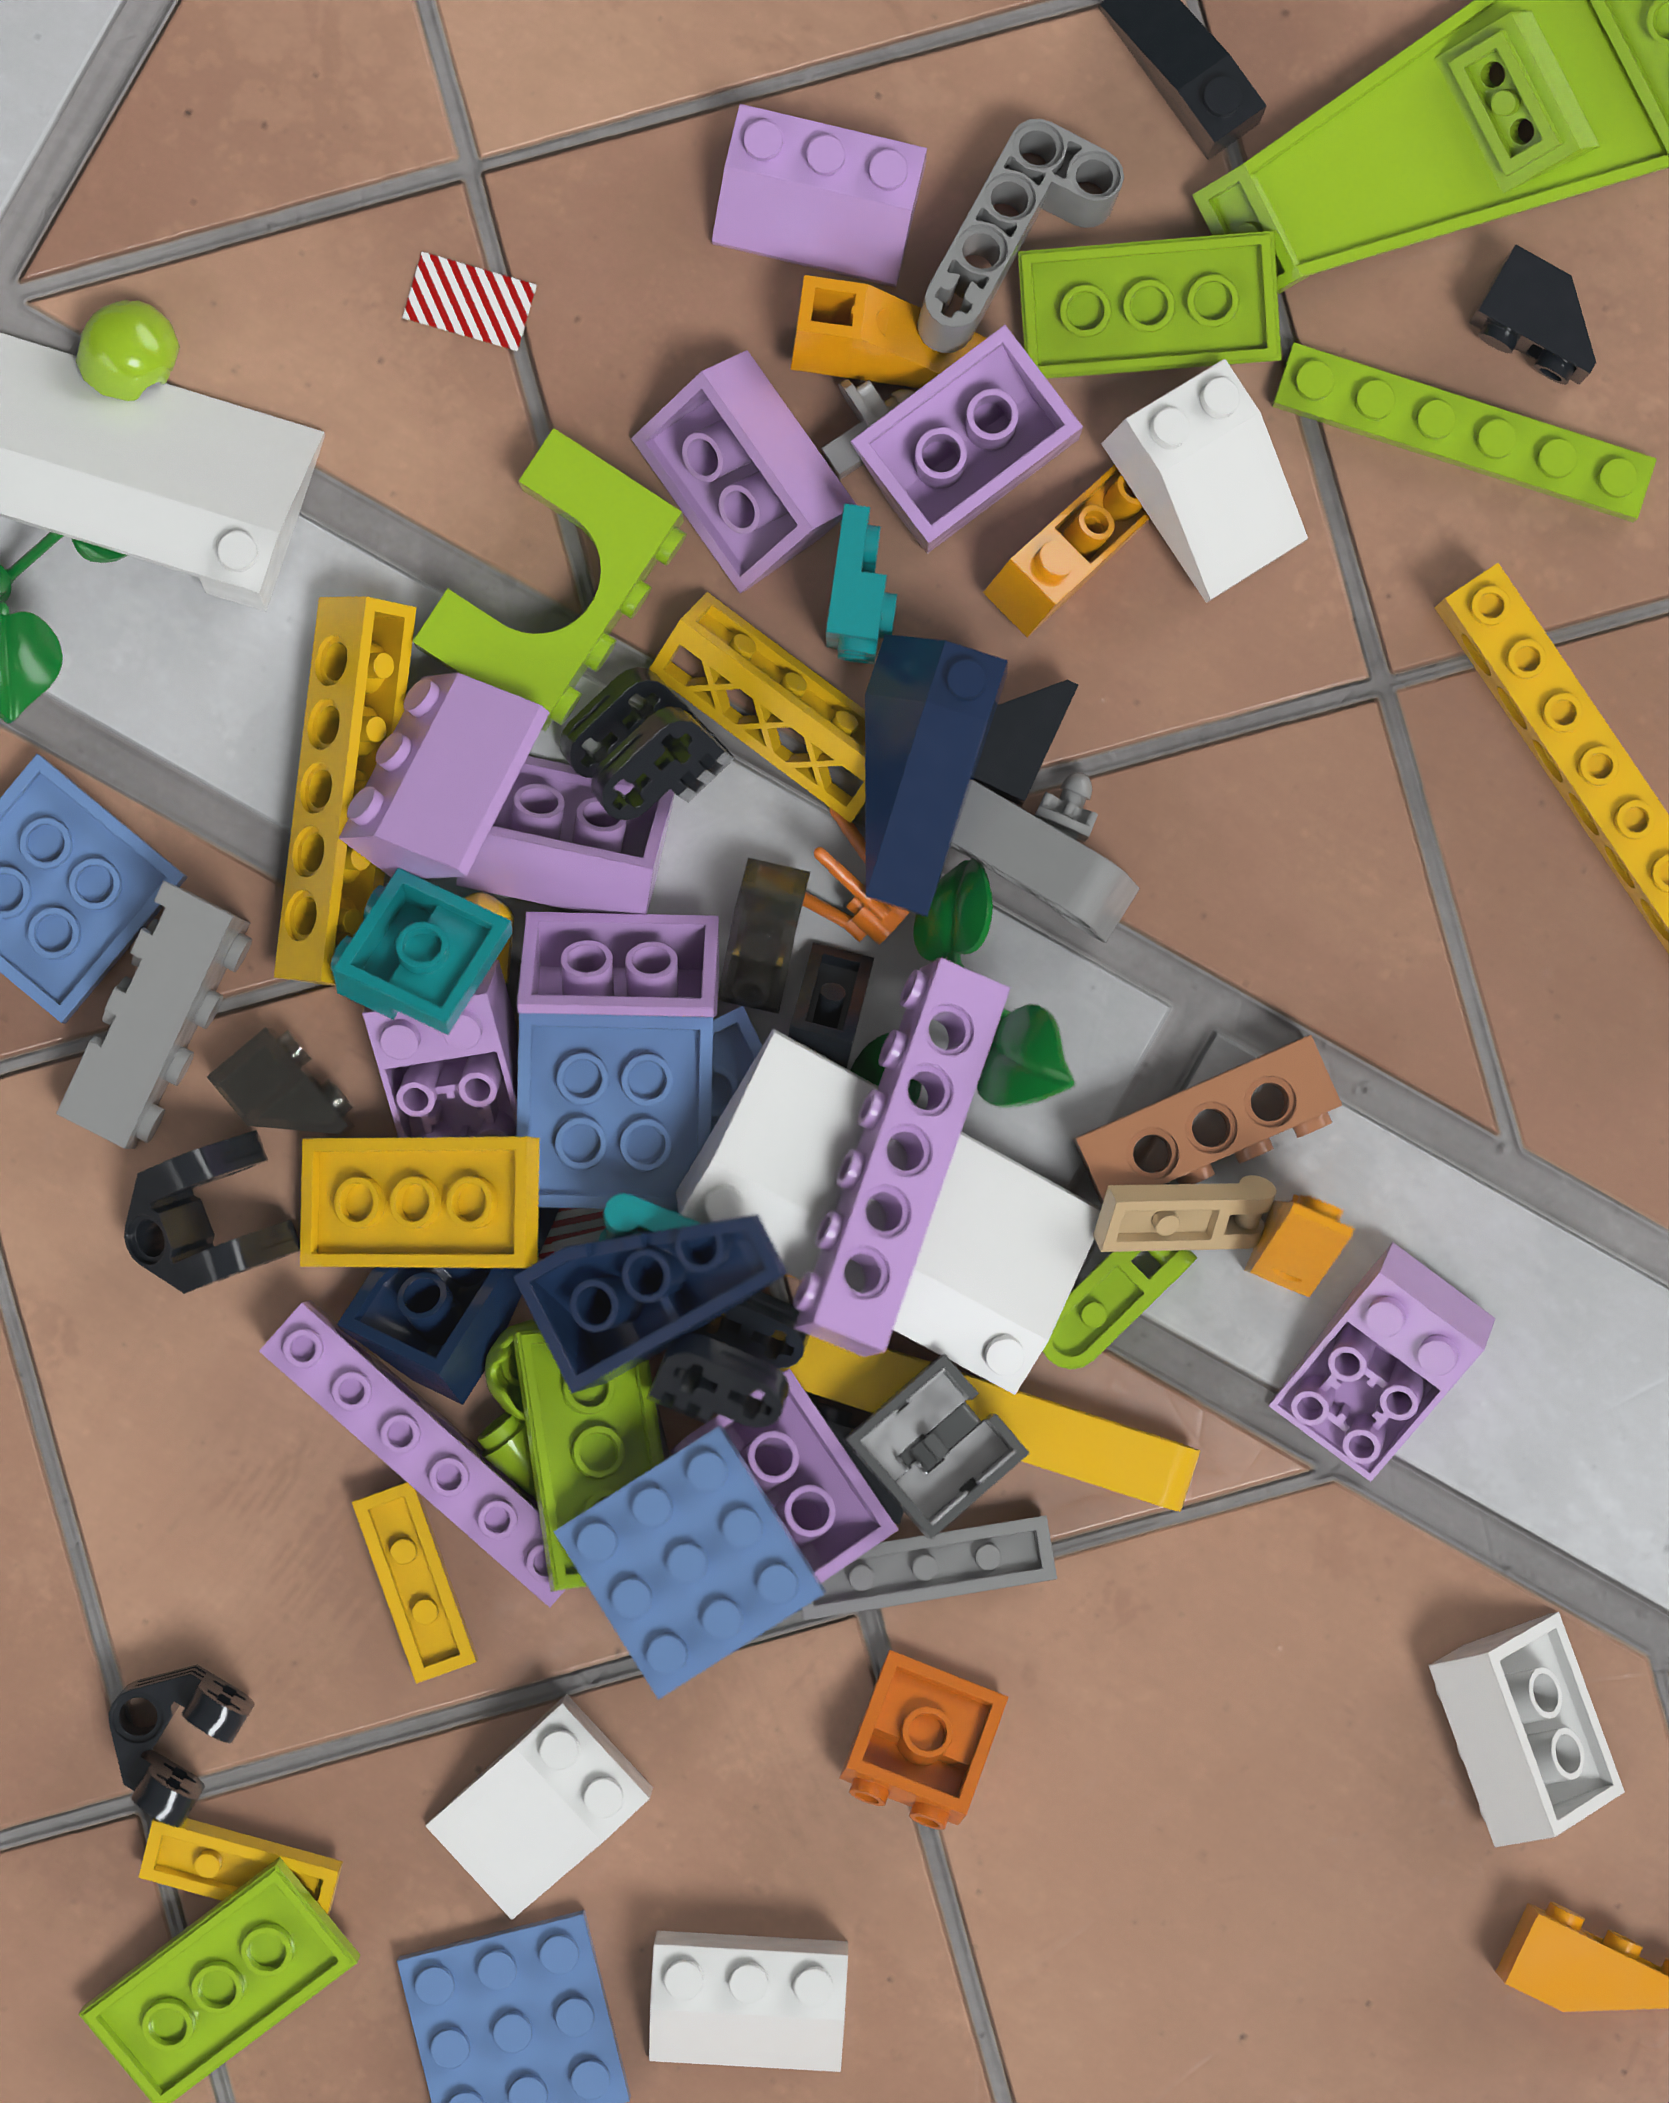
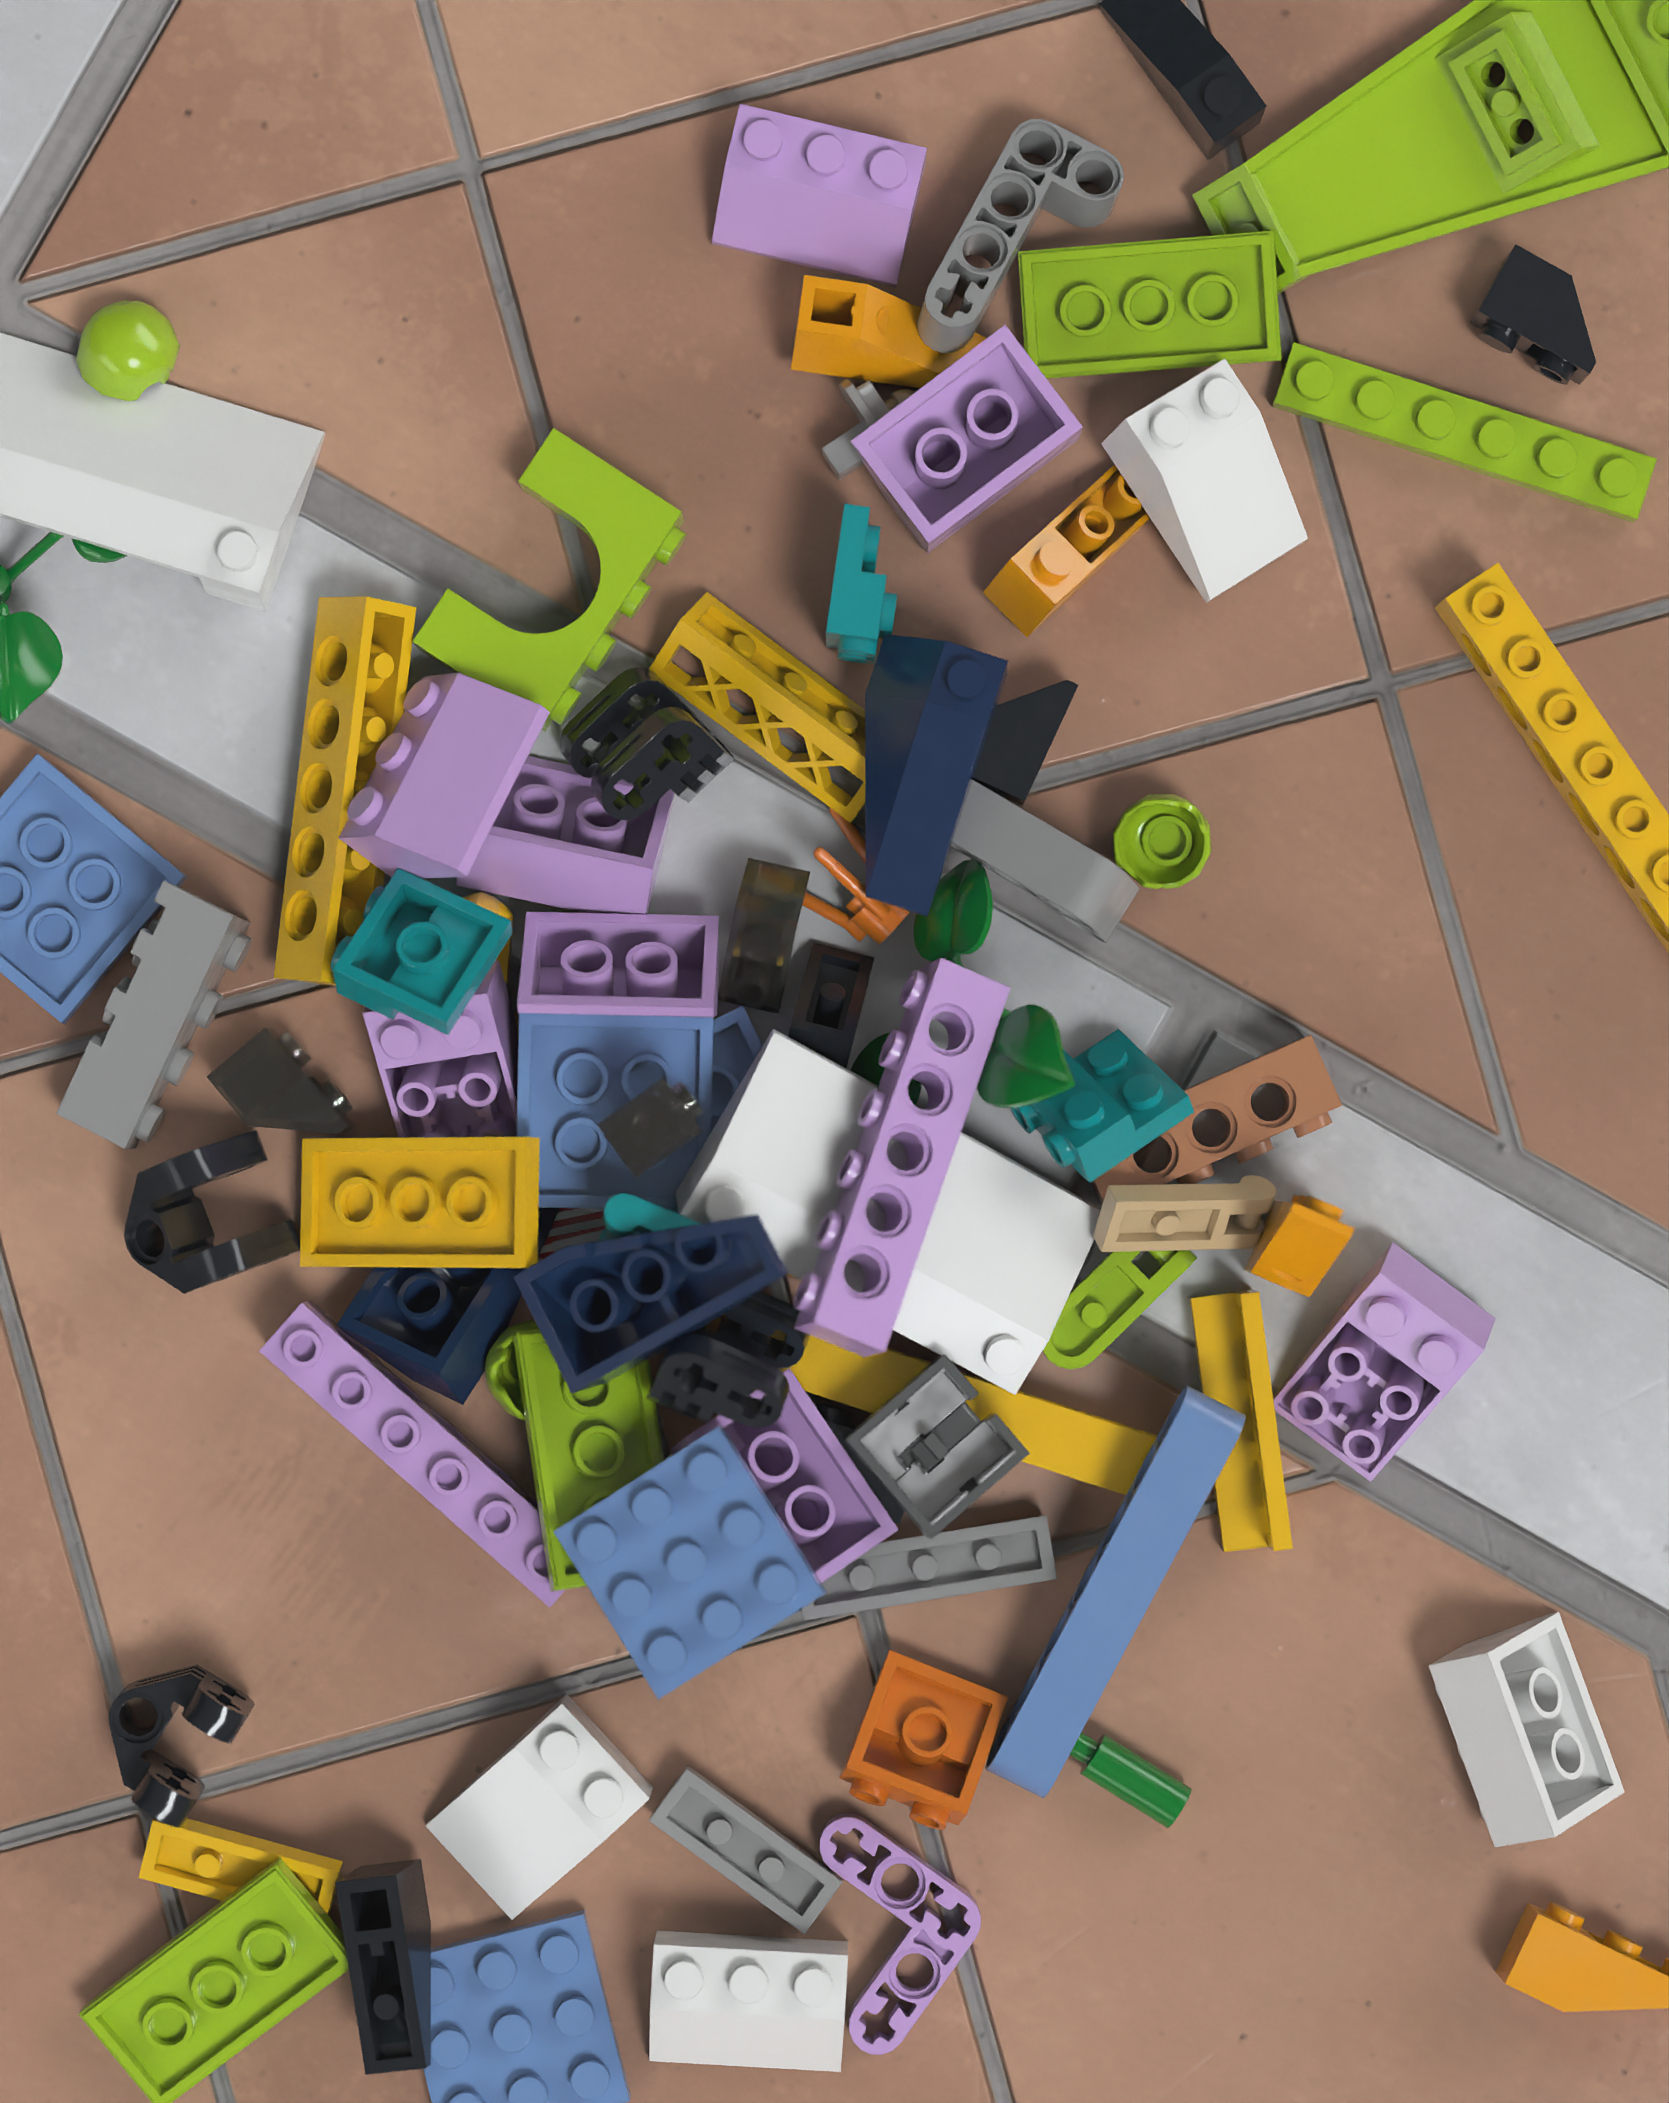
(389, 1963): none -> black slope
(415, 1581): yellow plate -> none
(469, 301): sticker -> none
(508, 1450): lime cone -> none
(652, 1125): none -> clear smoke slope
(742, 470): lavender slope -> none
(746, 1849): none -> light grey plate
(920, 1936): none -> lavender beam
(1067, 811): light grey piece -> none
(1110, 1112): none -> teal plate
(1115, 1591): none -> medium blue beam
(1131, 1778): none -> green cylinder
(1162, 841): none -> lime hair
(1237, 1373): none -> yellow fence

